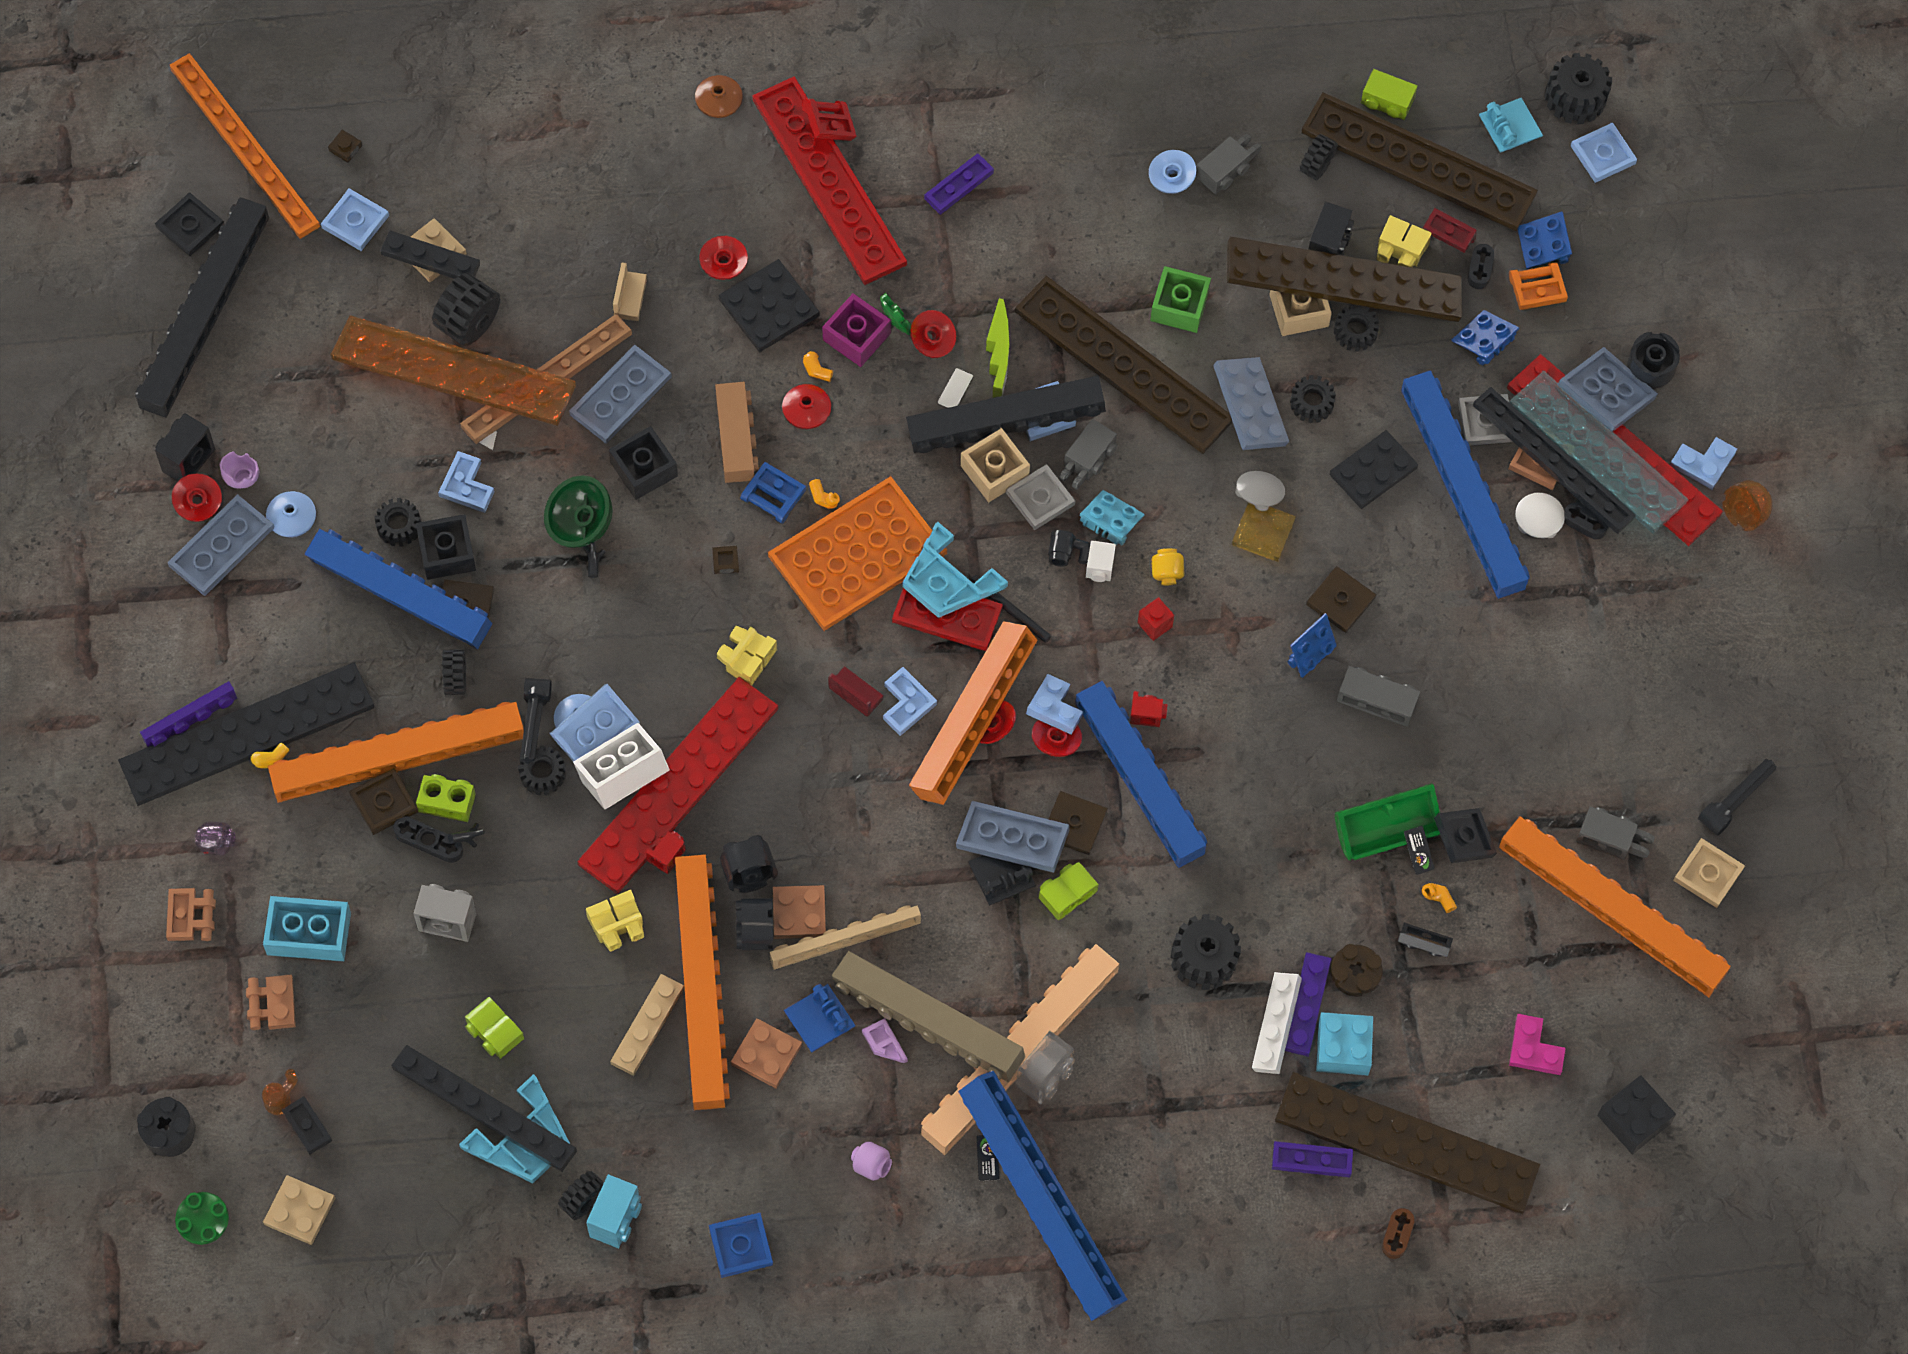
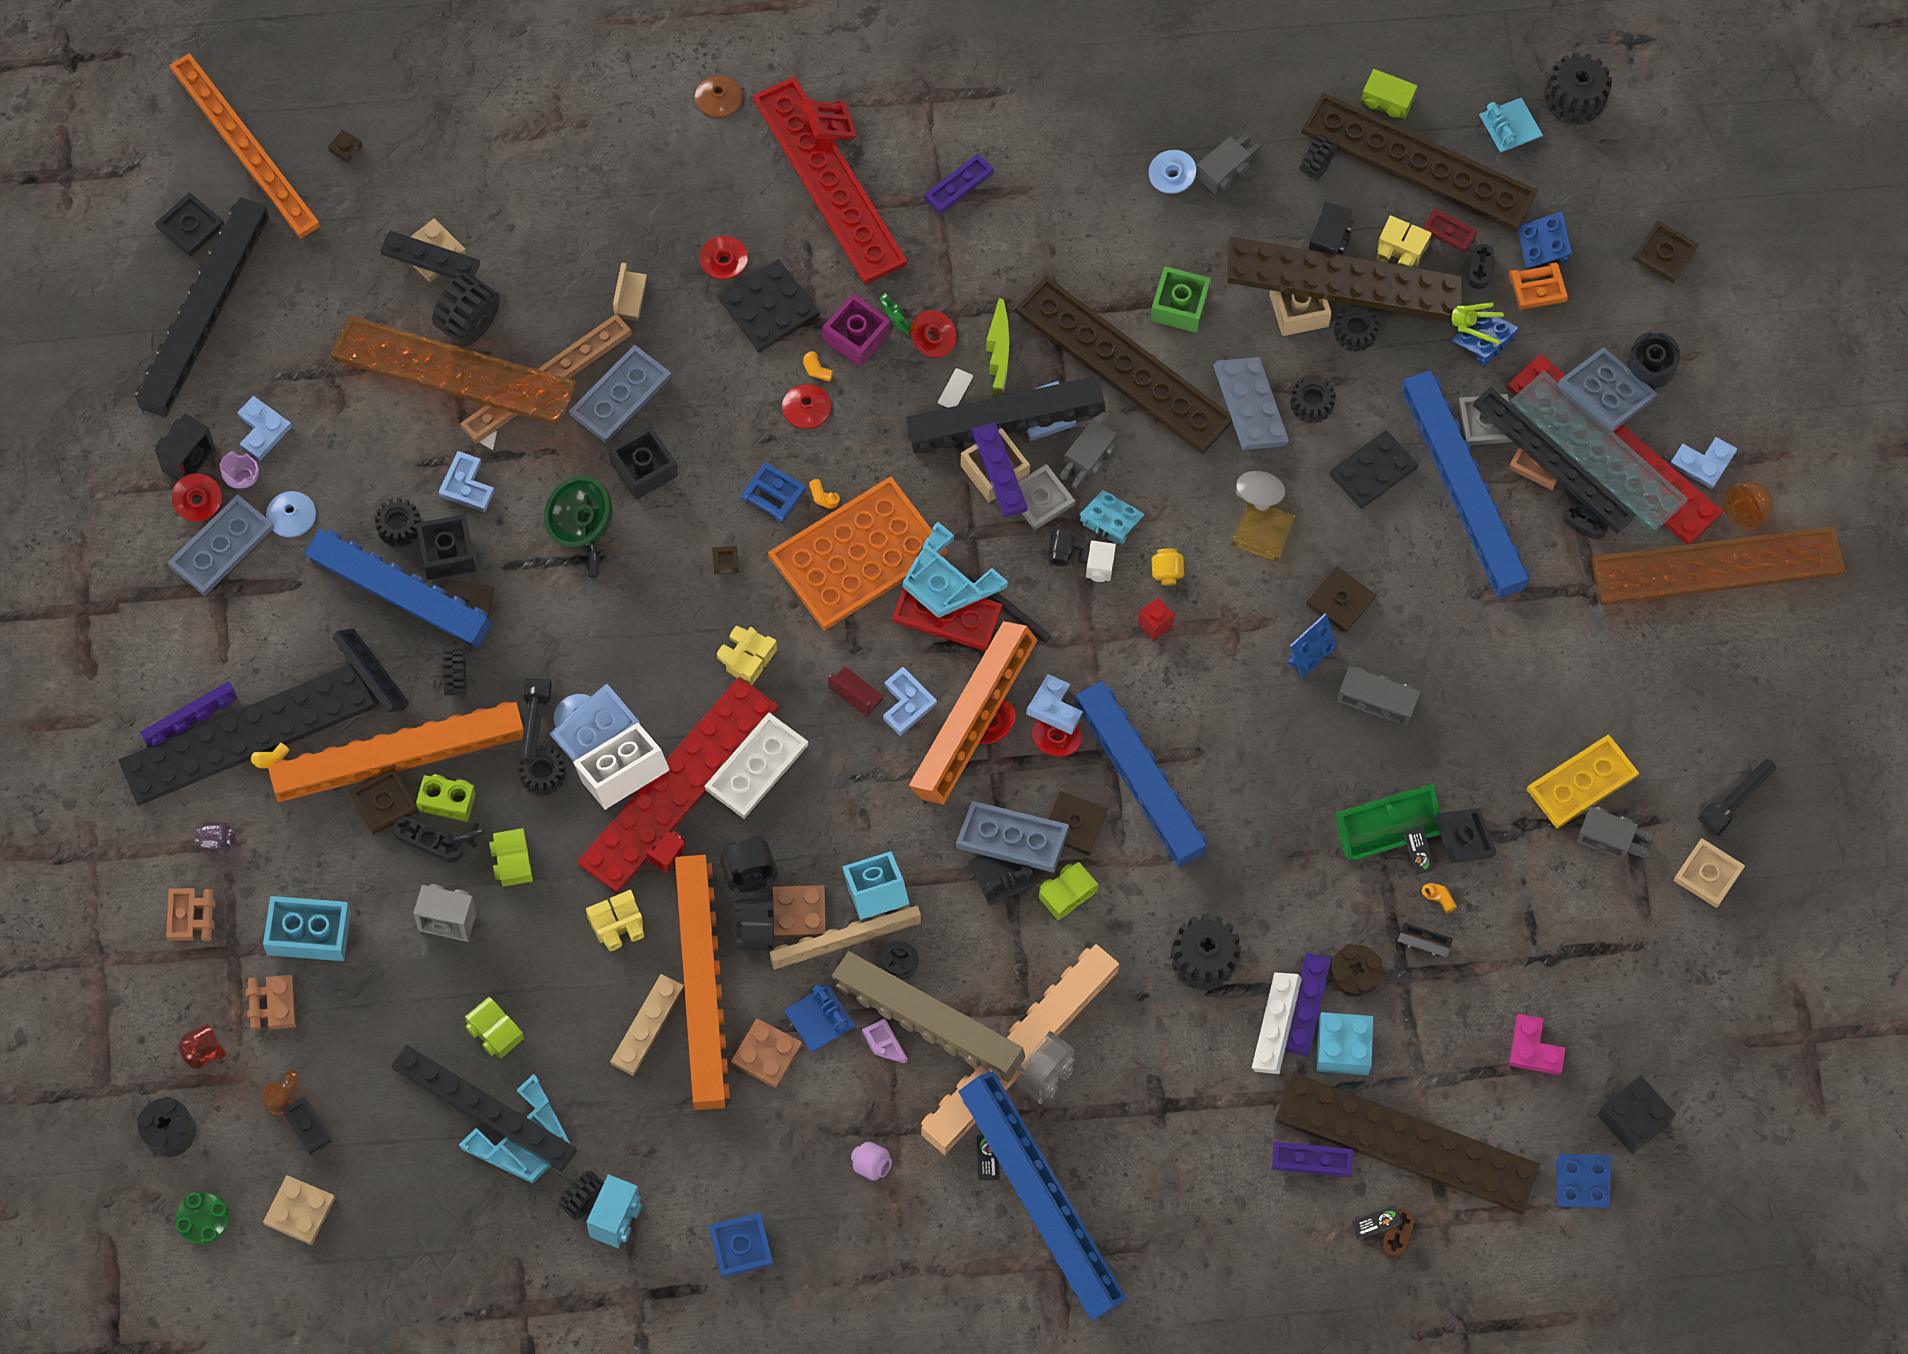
(202, 1041): none -> clear red helmet
(267, 425): none -> light blue plate
(355, 219): light blue plate -> none
(370, 670): none -> black plate
(511, 857): none -> lime brick
(735, 432): medium nougat brick -> none
(756, 765): none -> white plate
(875, 885): none -> medium azure brick
(901, 950): none -> black gear
(999, 470): none -> dark purple plate
(1147, 710): red brick -> none
(1376, 1222): none -> black sticker
(1465, 317): none -> lime plant
(1539, 515): white dish -> none
(1582, 781): none -> yellow plate
(1583, 1180): none -> blue hinge
(1603, 152): light blue plate -> none
(1615, 906): orange brick -> none
(1665, 251): none -> dark brown plate
(1717, 565): none -> clear orange plate

